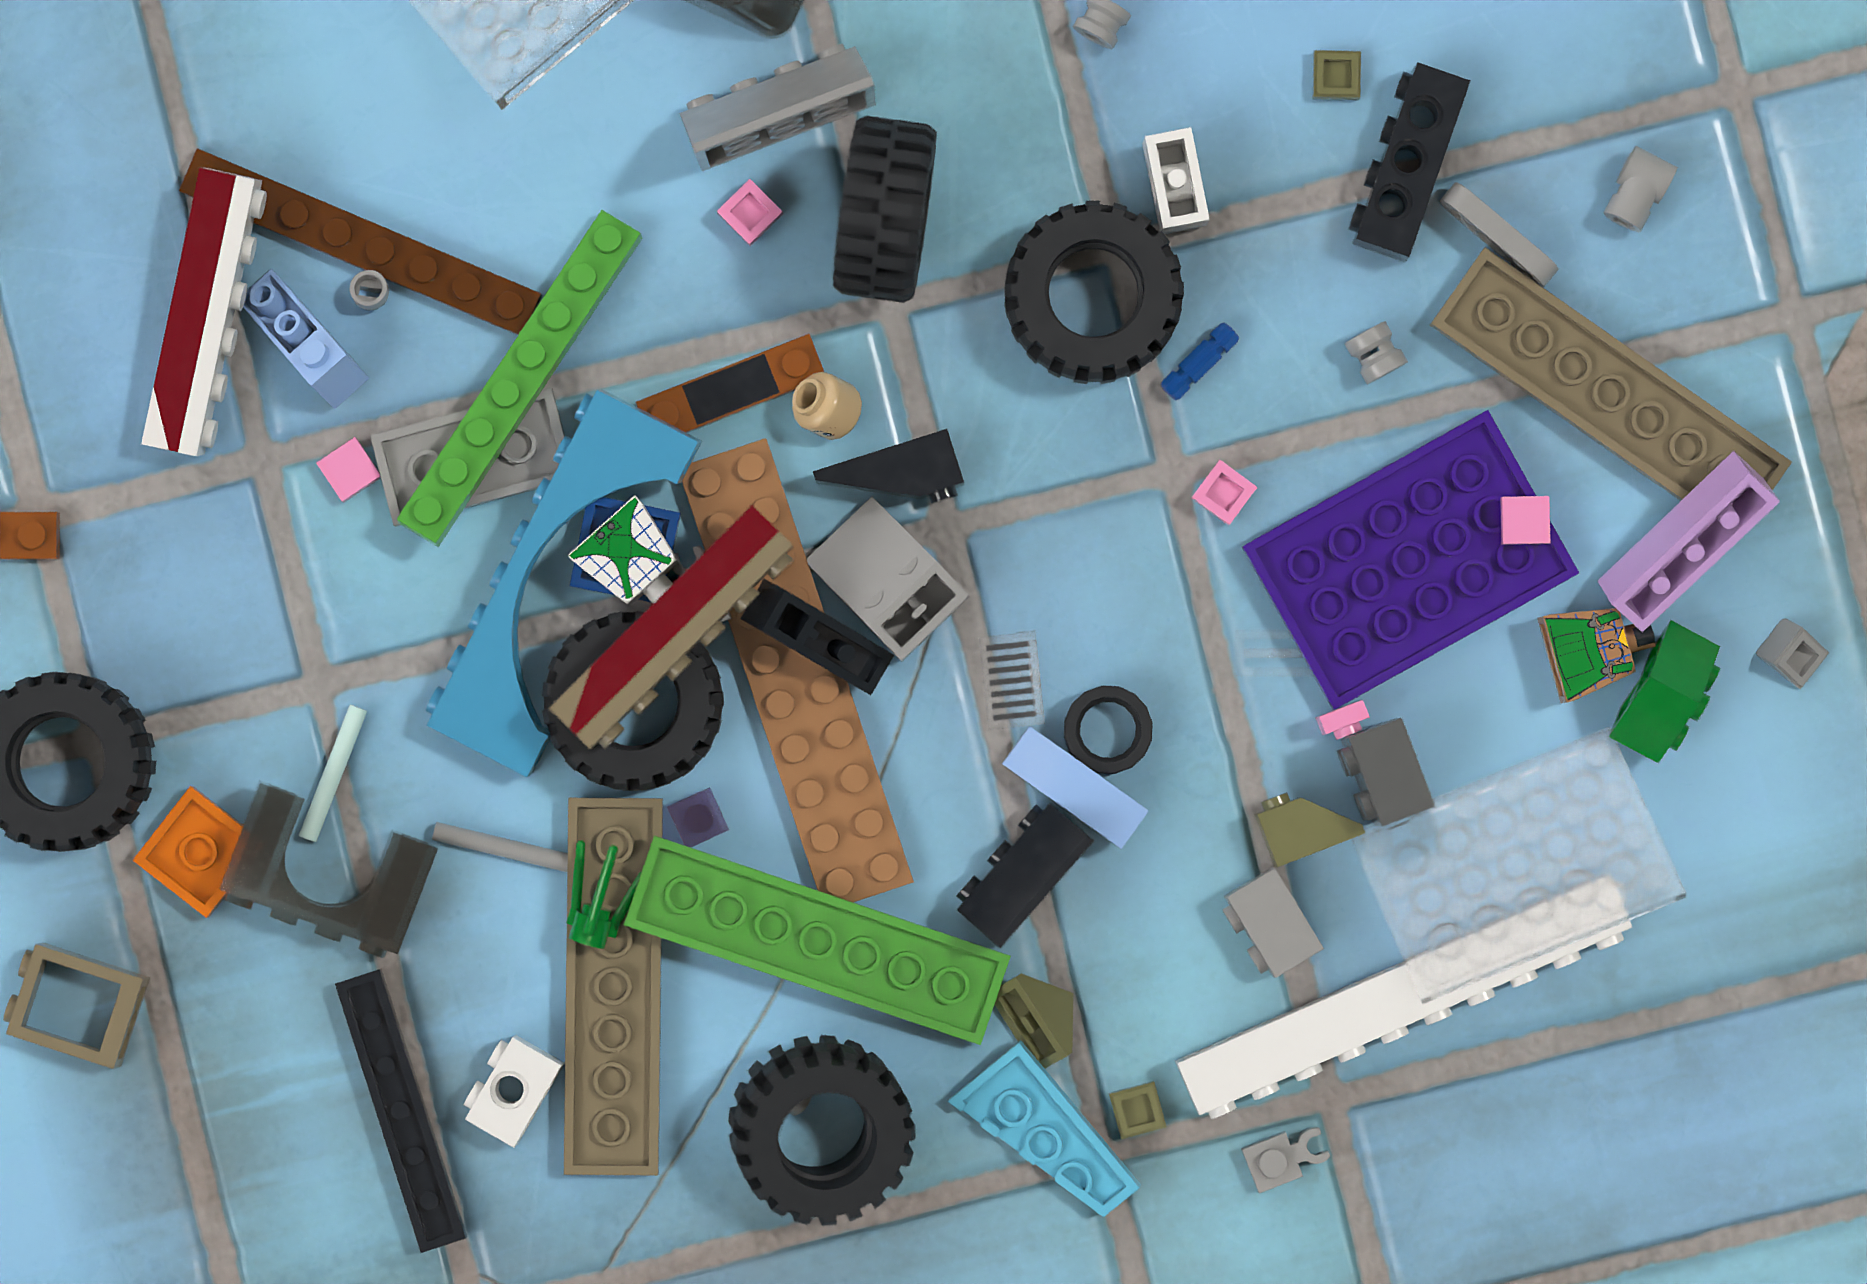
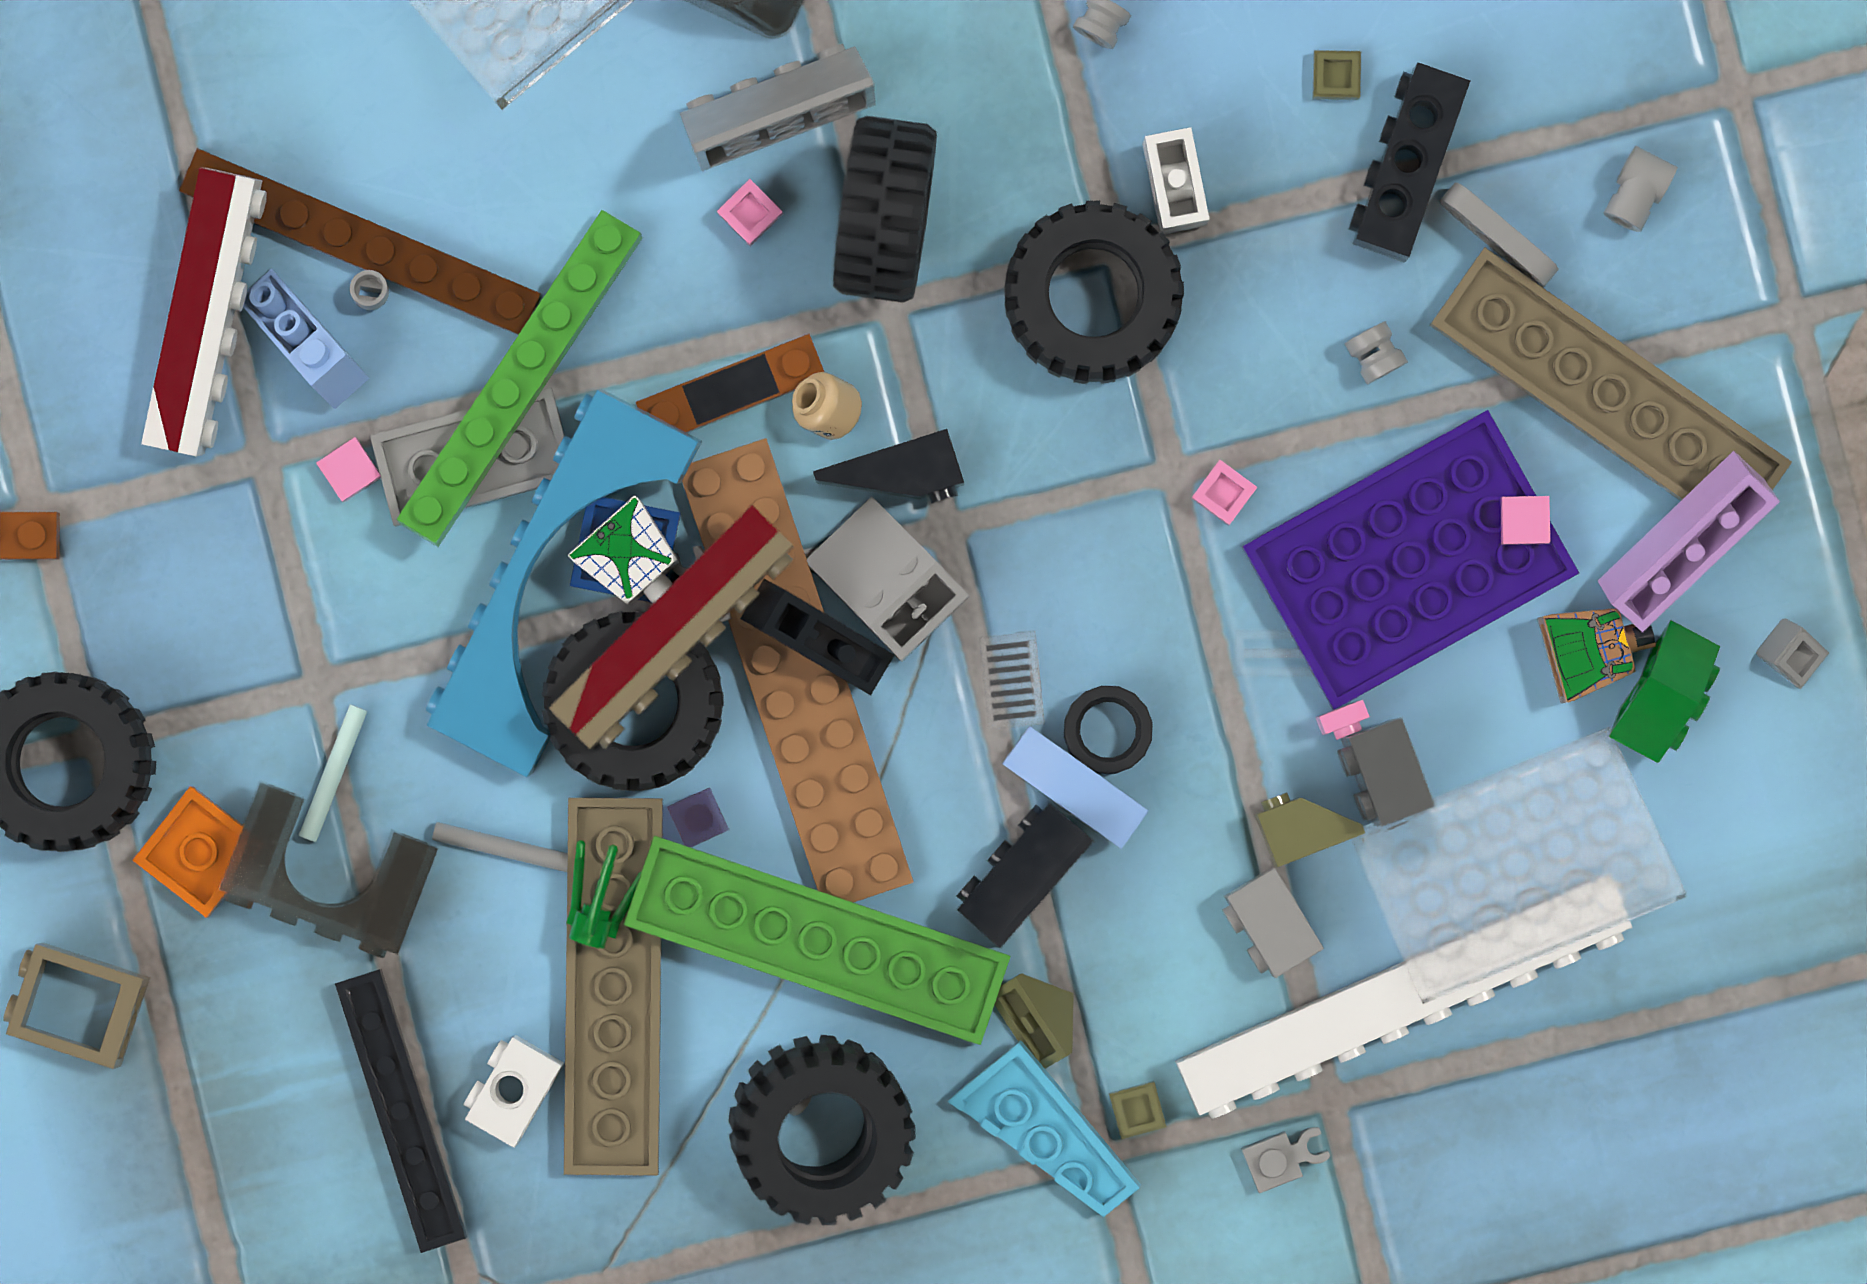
(1199, 361): blue axle -> none

